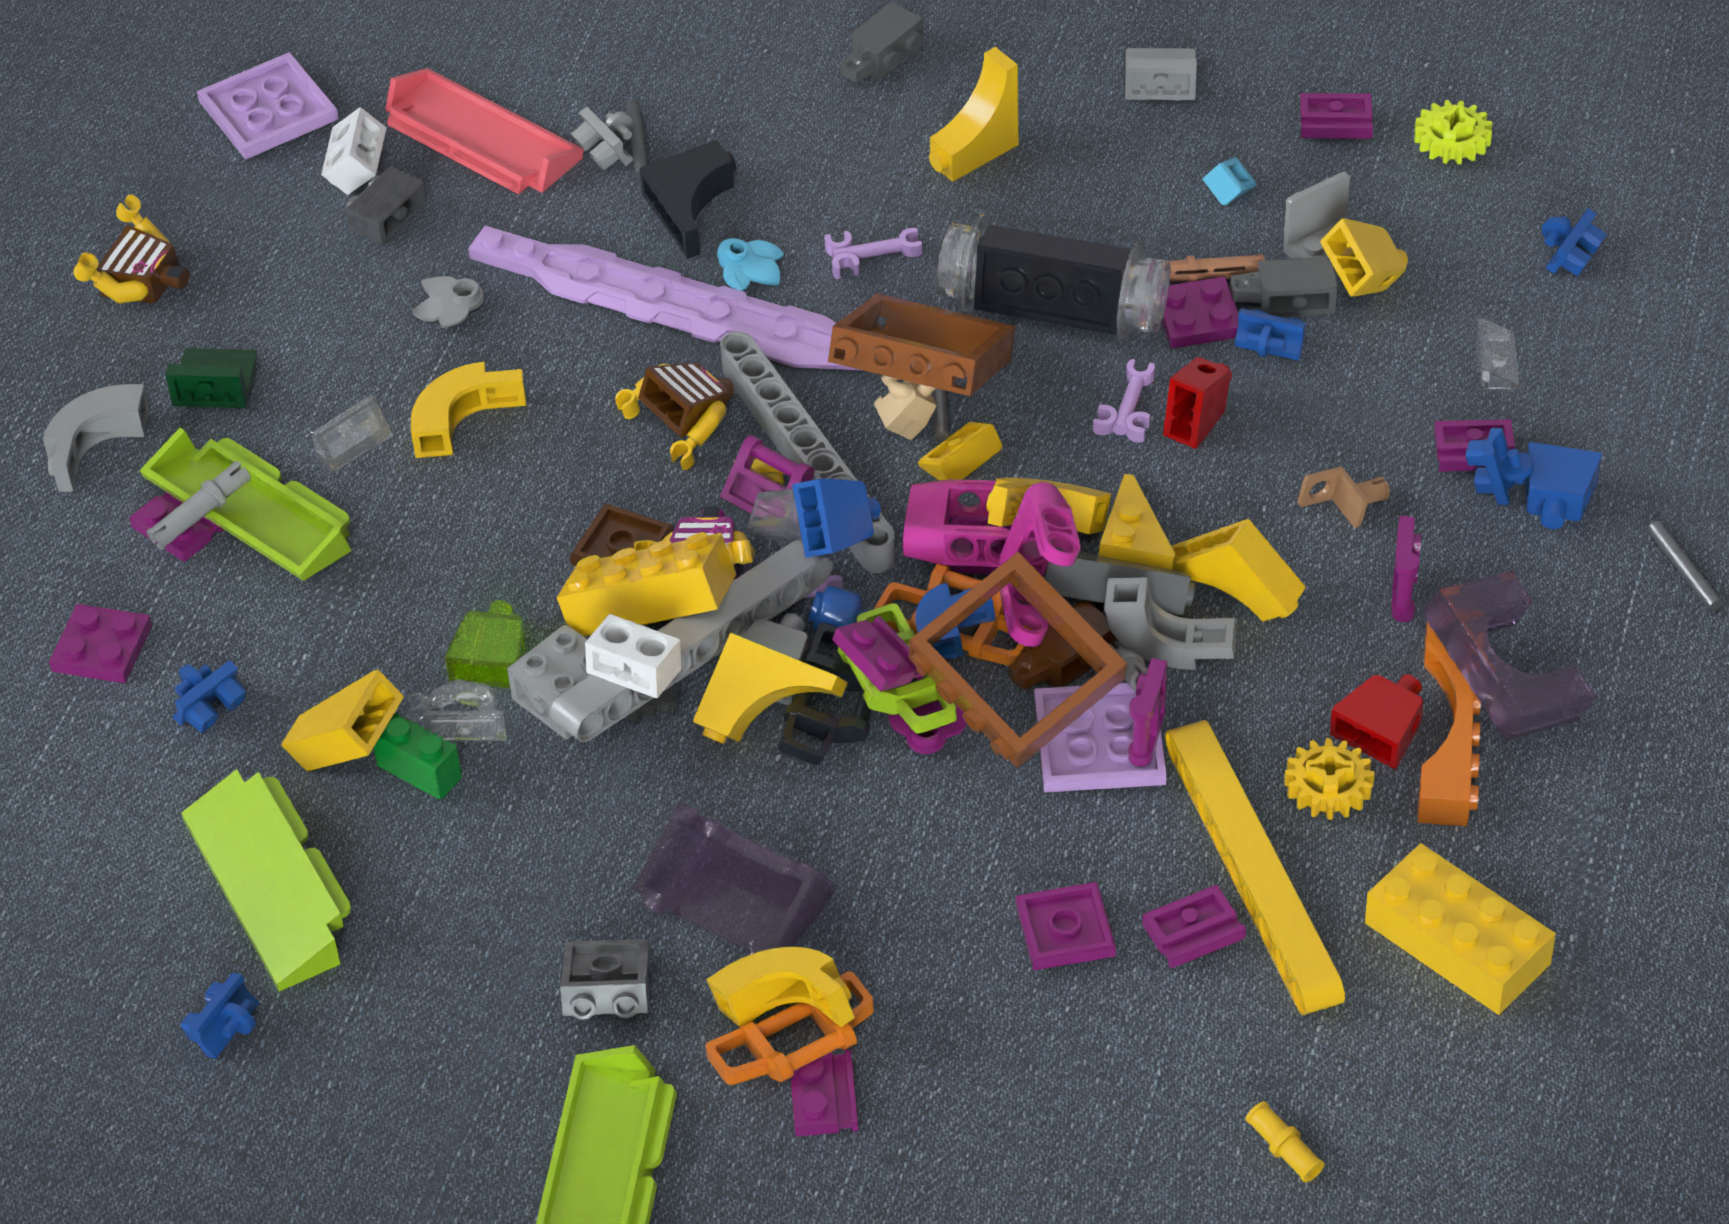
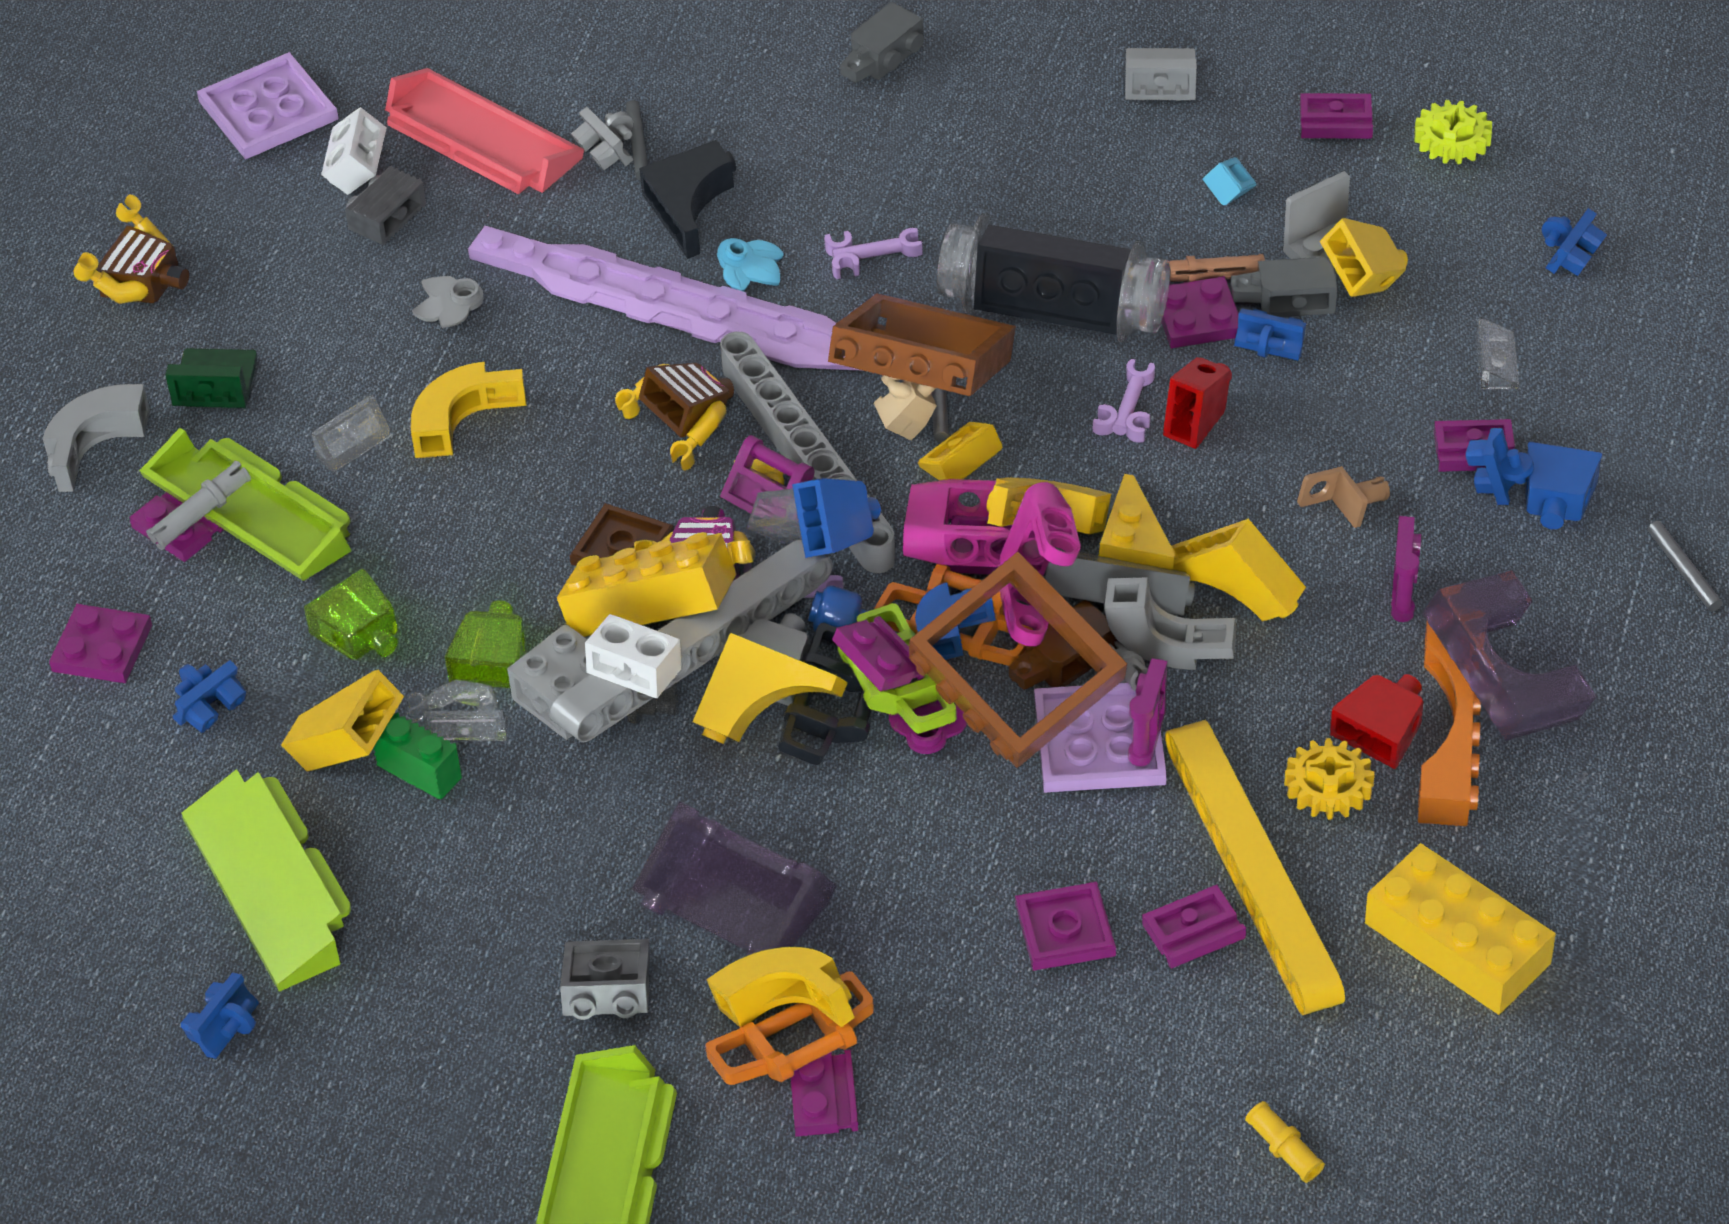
(354, 618): none -> clear neon green torso
(984, 125): yellow arch -> none

